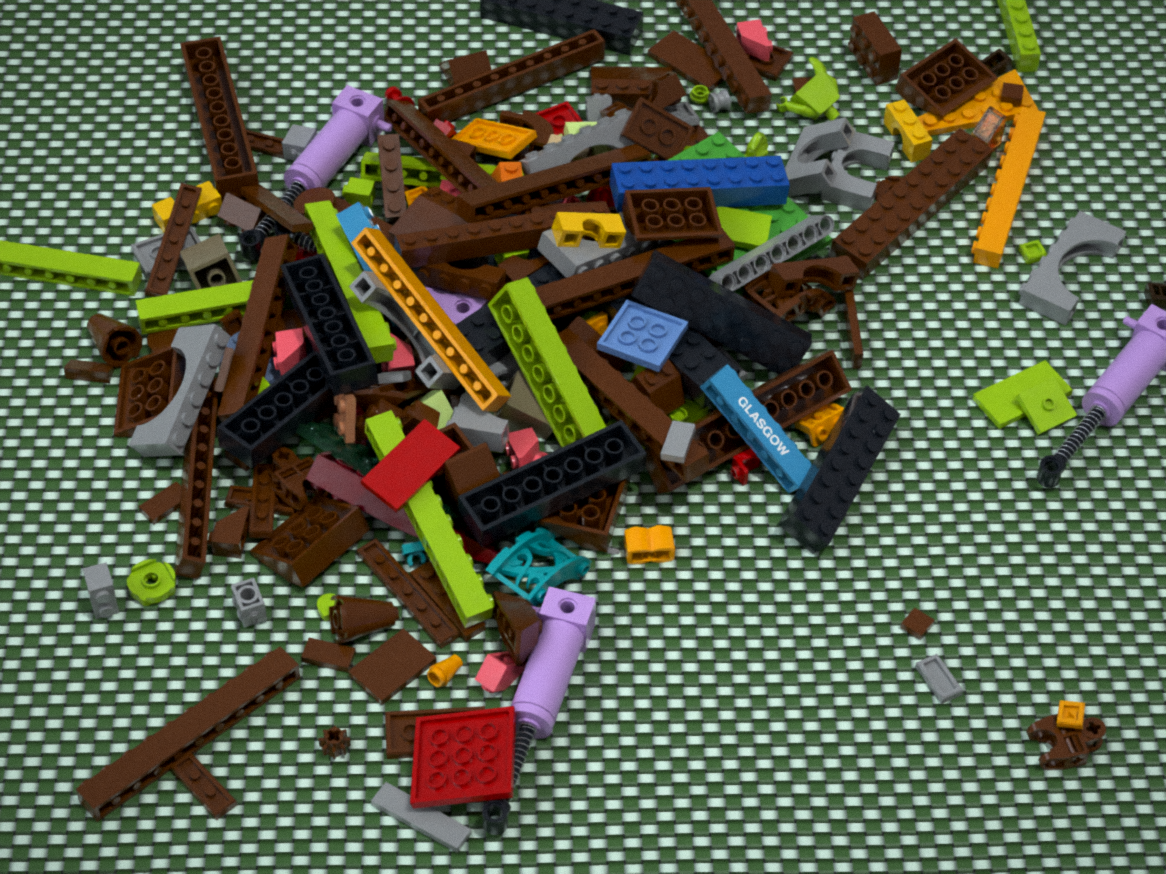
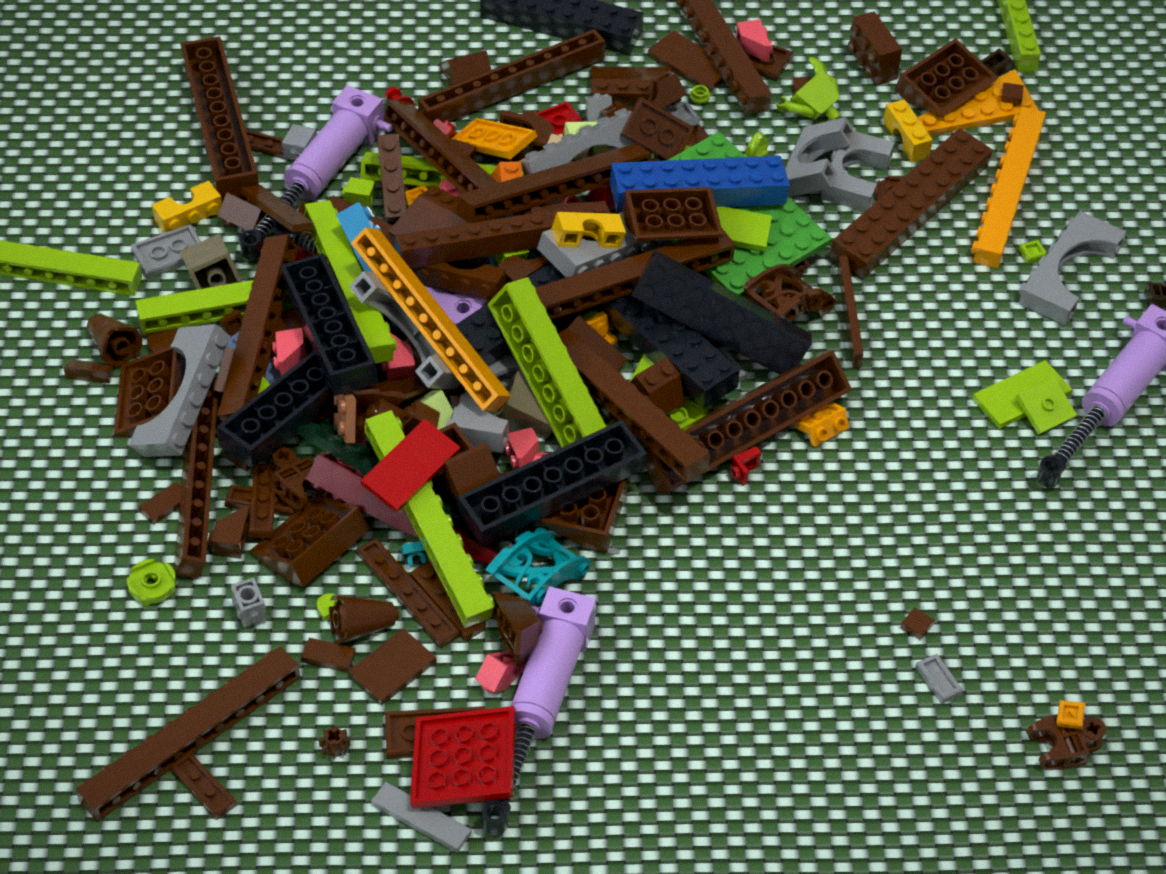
(101, 590): light grey brick -> none
(173, 240): reddish brown tile -> none
(314, 195): reddish brown tile -> none
(394, 377): light grey tile -> none
(443, 671): light orange cone -> none
(642, 335): medium blue plate -> none
(649, 544): light orange brick -> none
(678, 441): light grey tile -> none
(719, 101): light grey wheel -> none
(757, 427): dark azure brick -> none
(773, 251): light grey beam -> none
(834, 272): reddish brown arch -> none
(839, 470): black brick -> none
(990, 128): clear orange slope -> none

